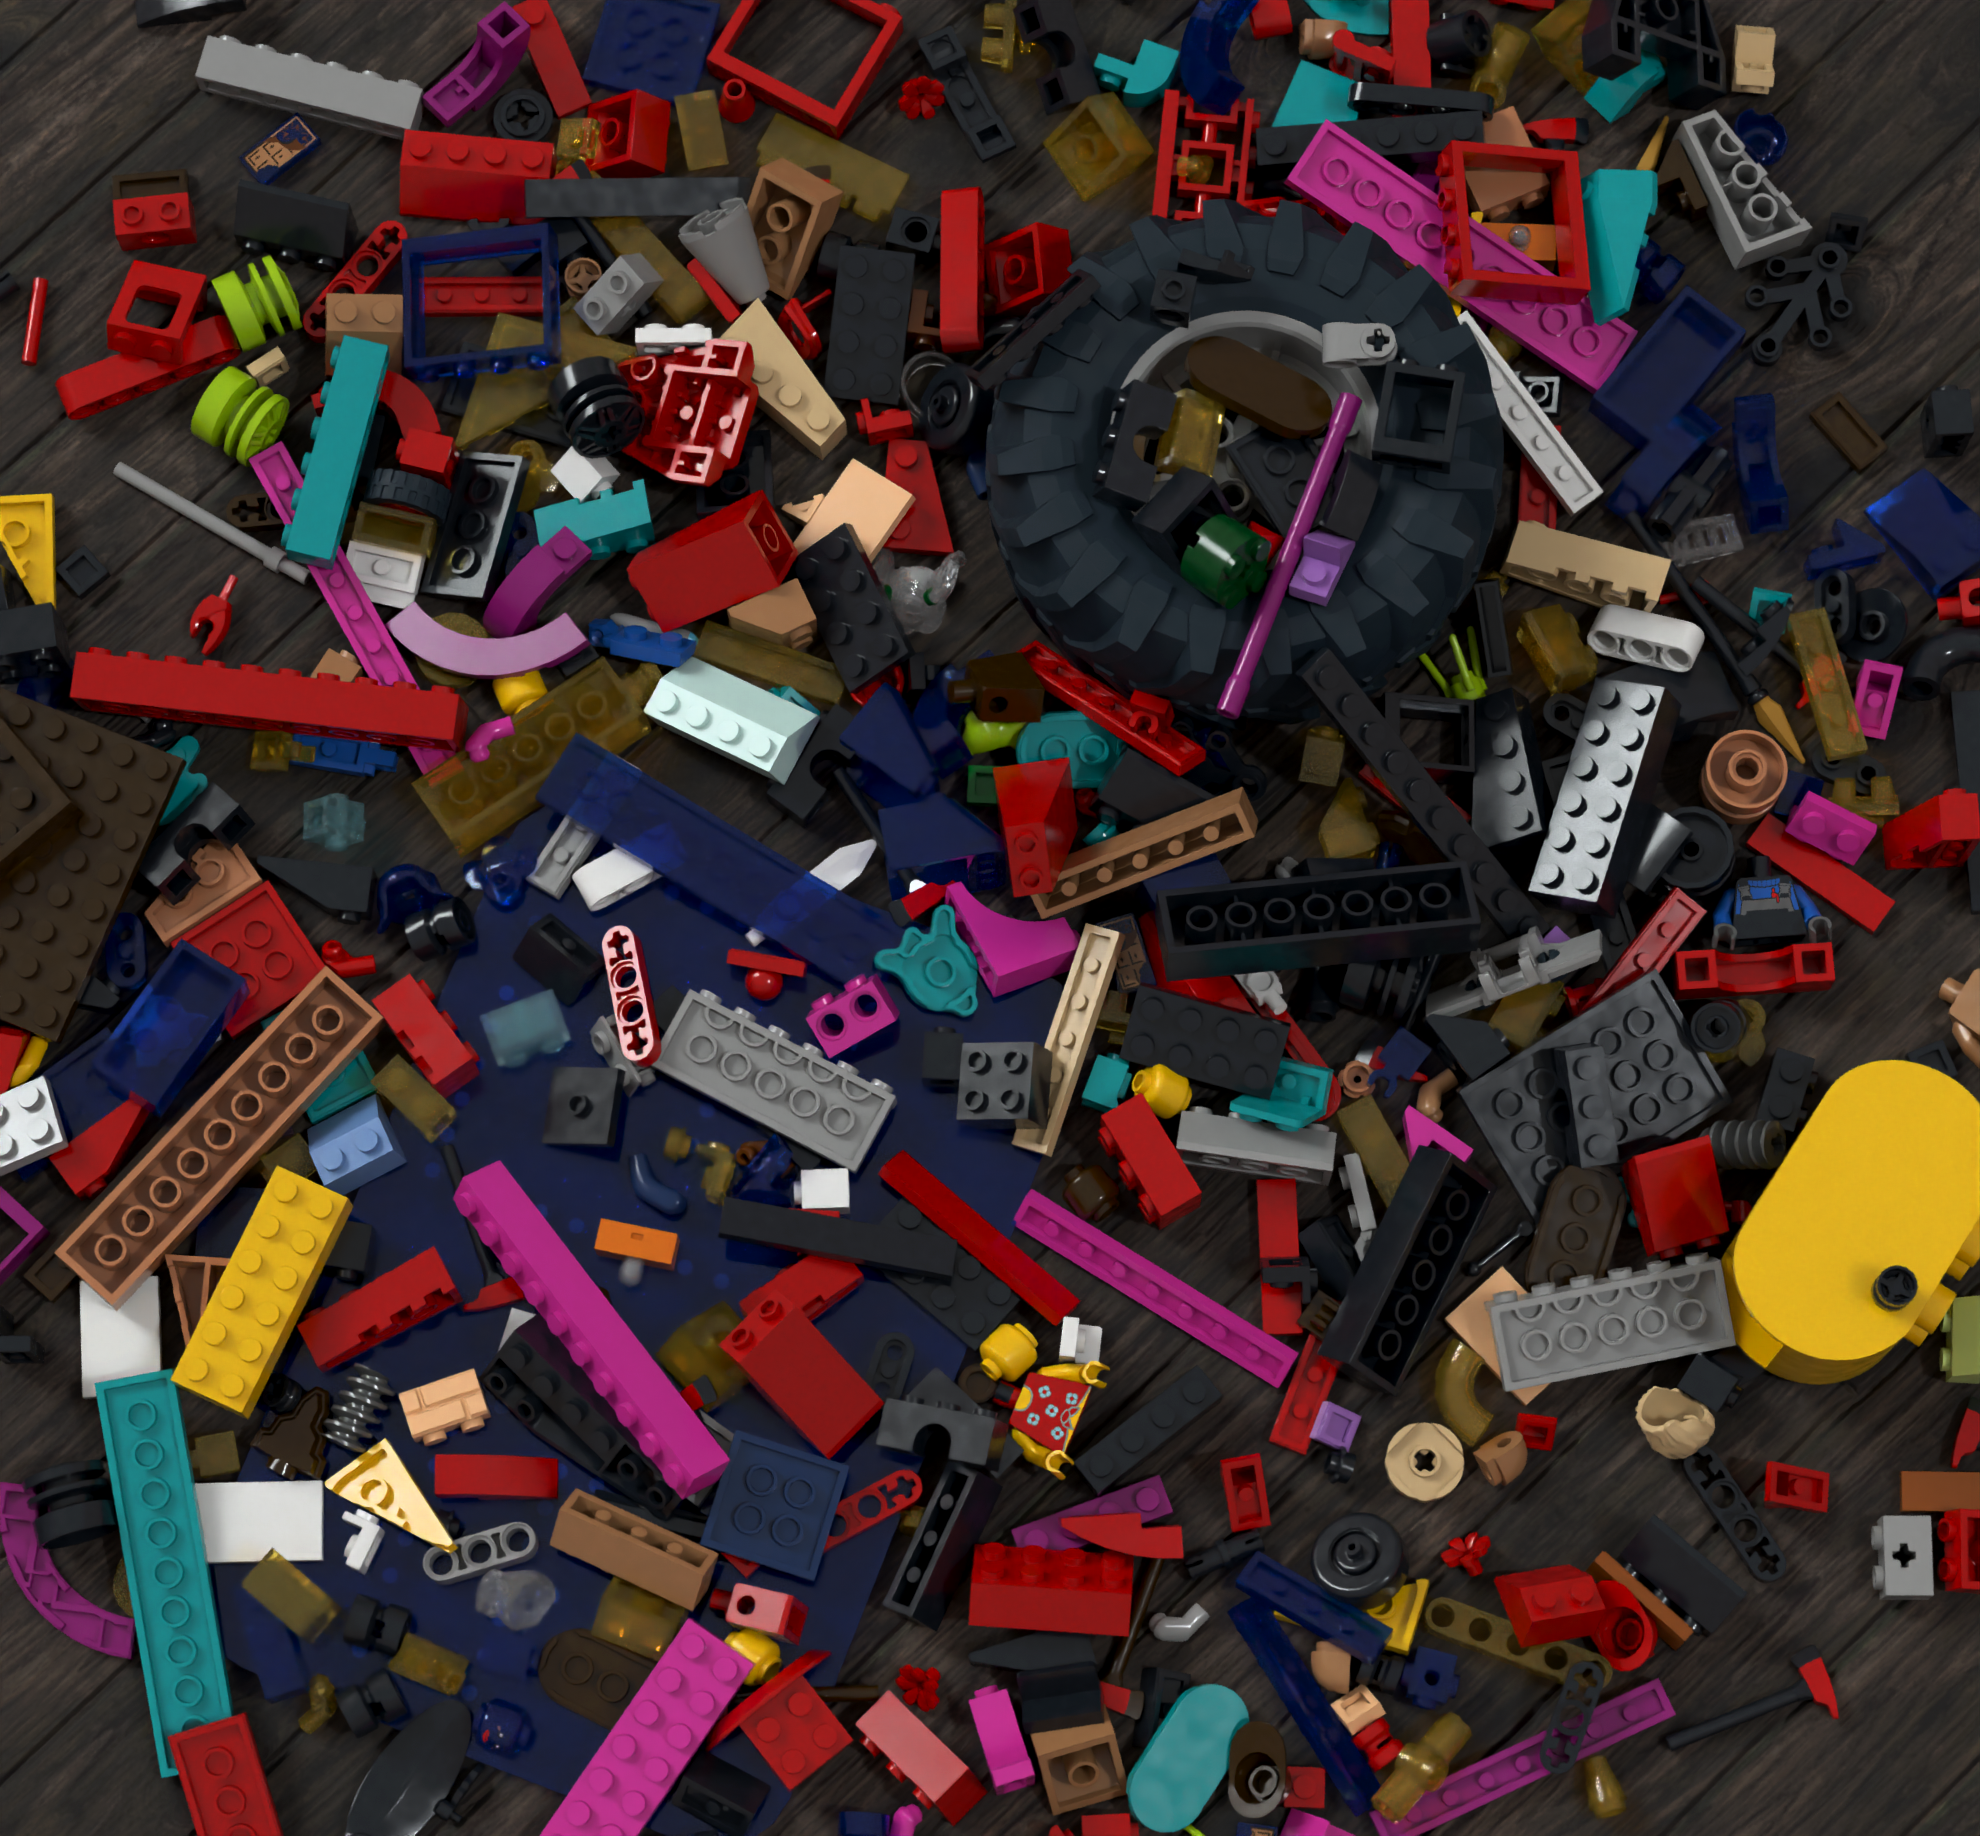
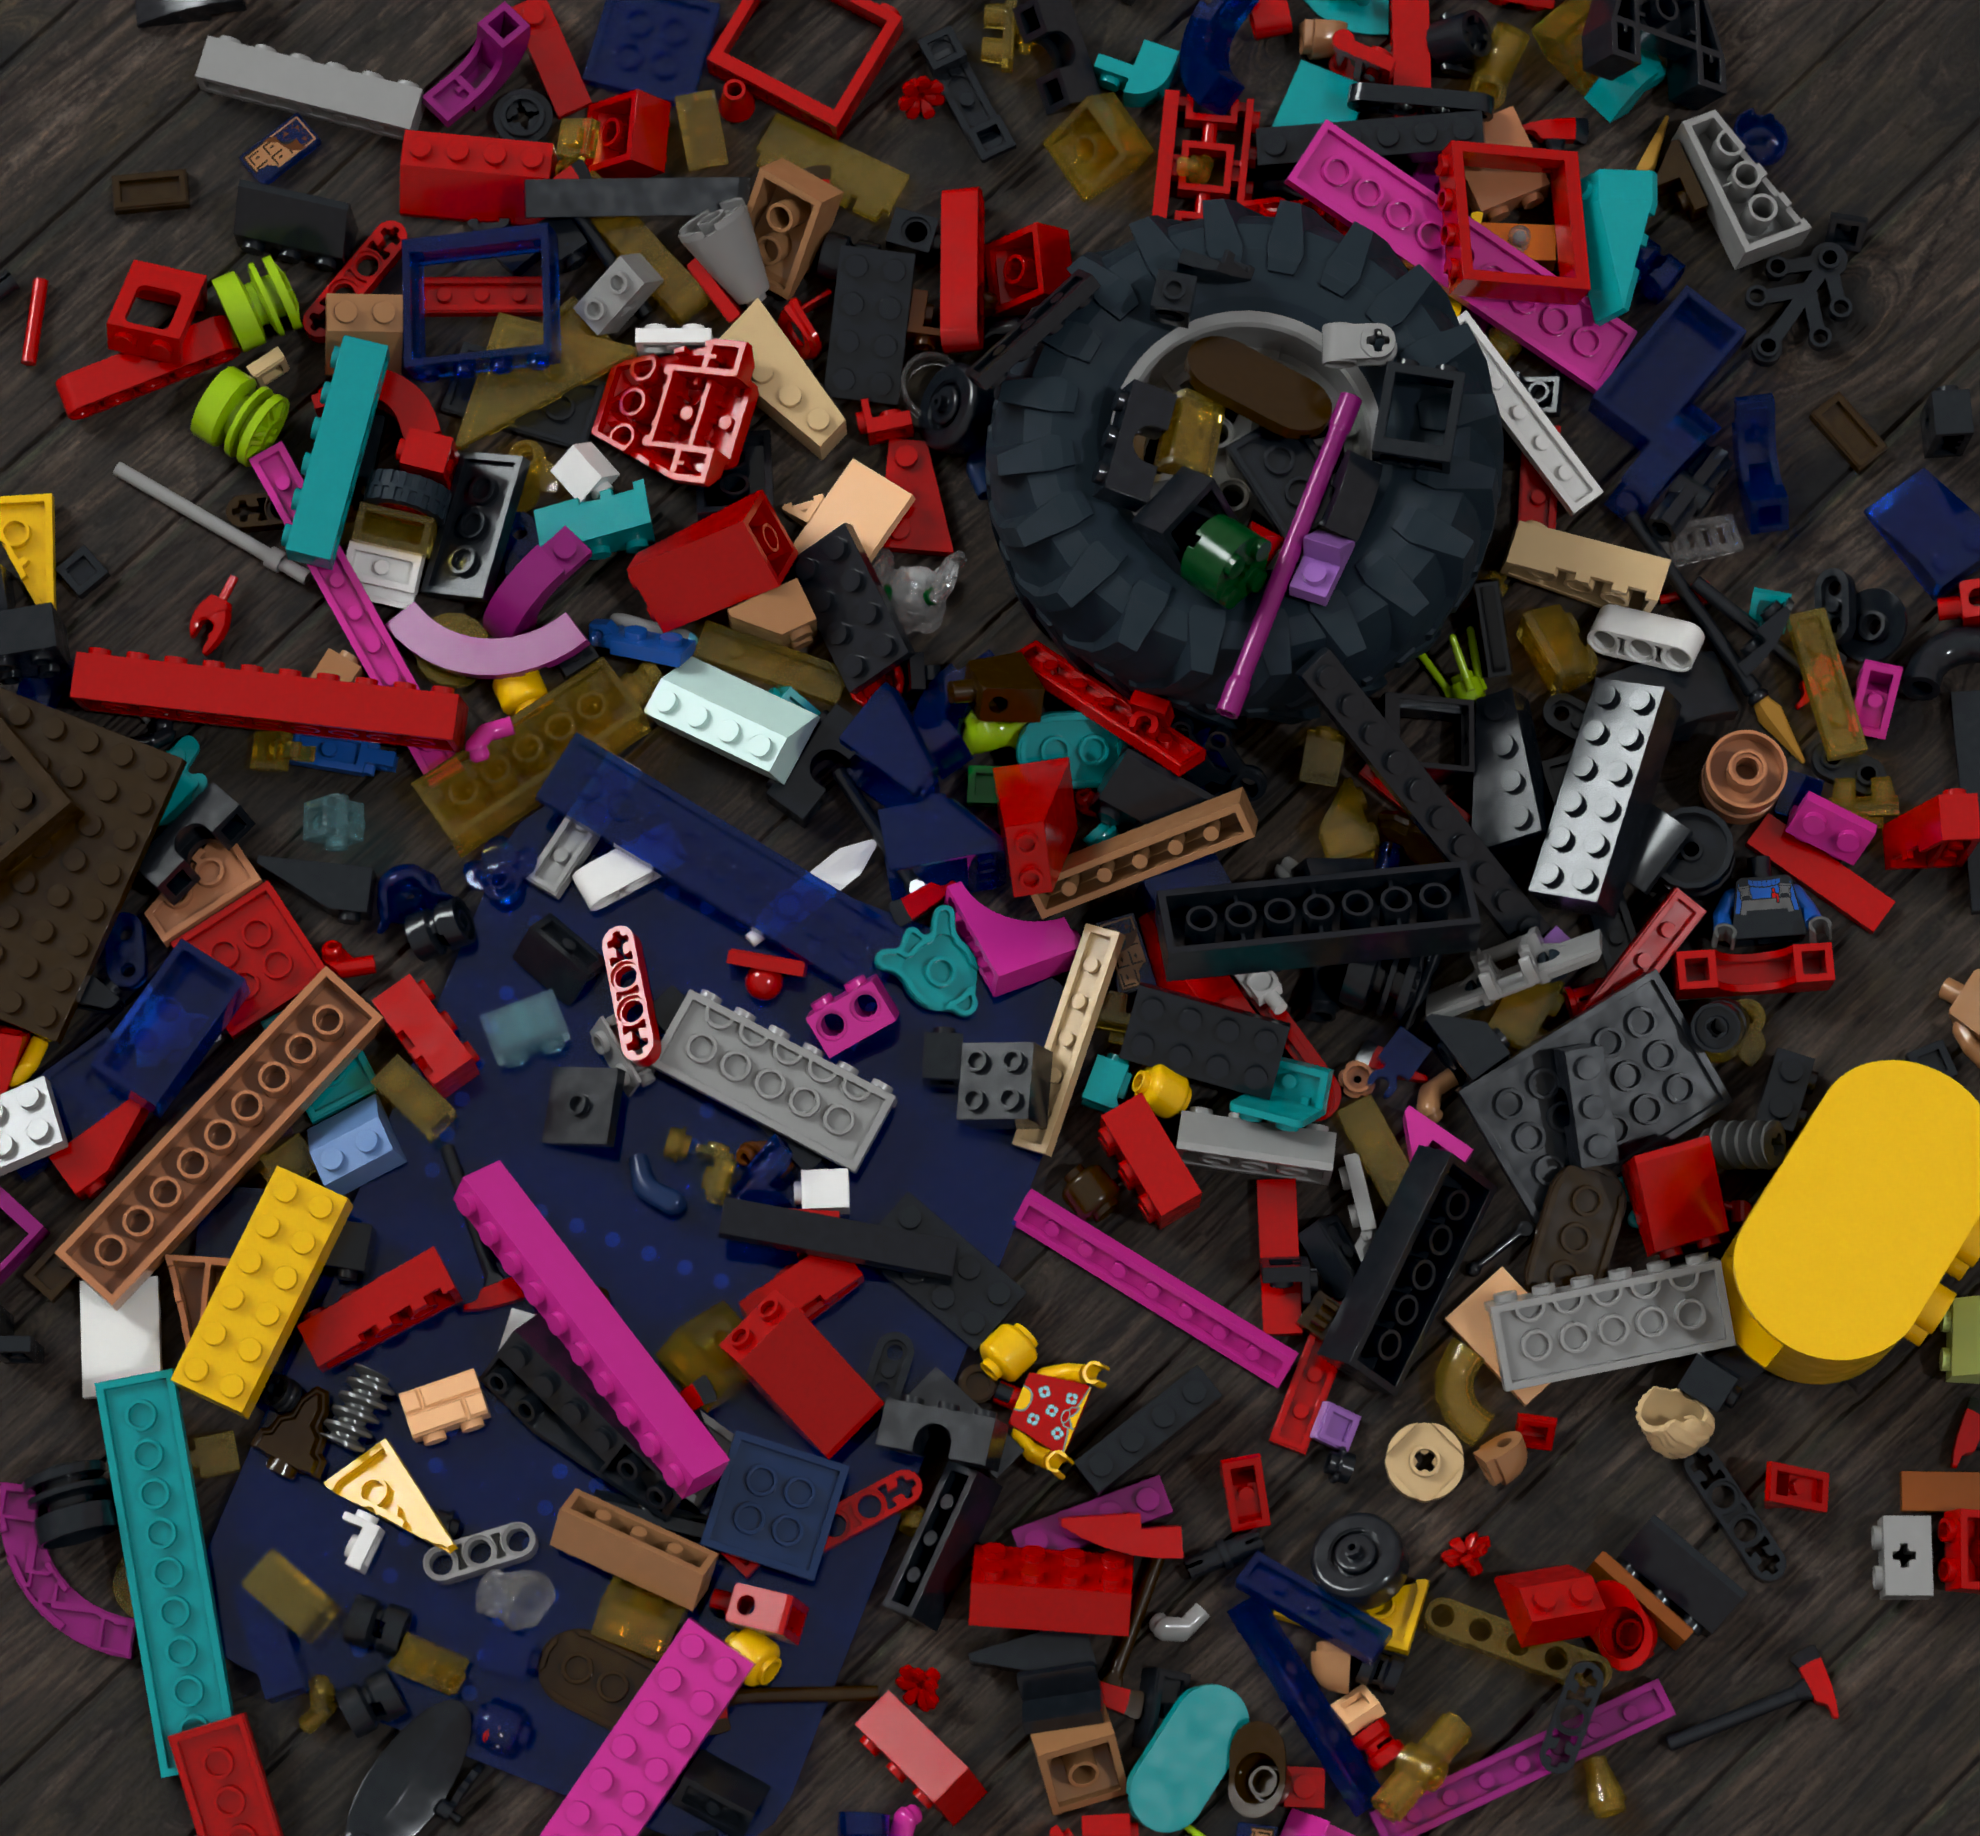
(154, 221): red brick -> none
(252, 1517): white tile -> none
(495, 1477): red slope -> none
(581, 273): medium nougat wheel -> none
(596, 407): black wheel -> none
(636, 1248): orange piece -> none
(787, 1723): red piece -> none
(979, 1237): red tile -> none
(1001, 1740): dark pink arch -> none
(1079, 1342): white bracket -> none
(1432, 1663): clear blue brick -> none
(1753, 59): tan brick -> none
(1852, 551): clear blue slope -> none
(1897, 1281): black wheel -> none

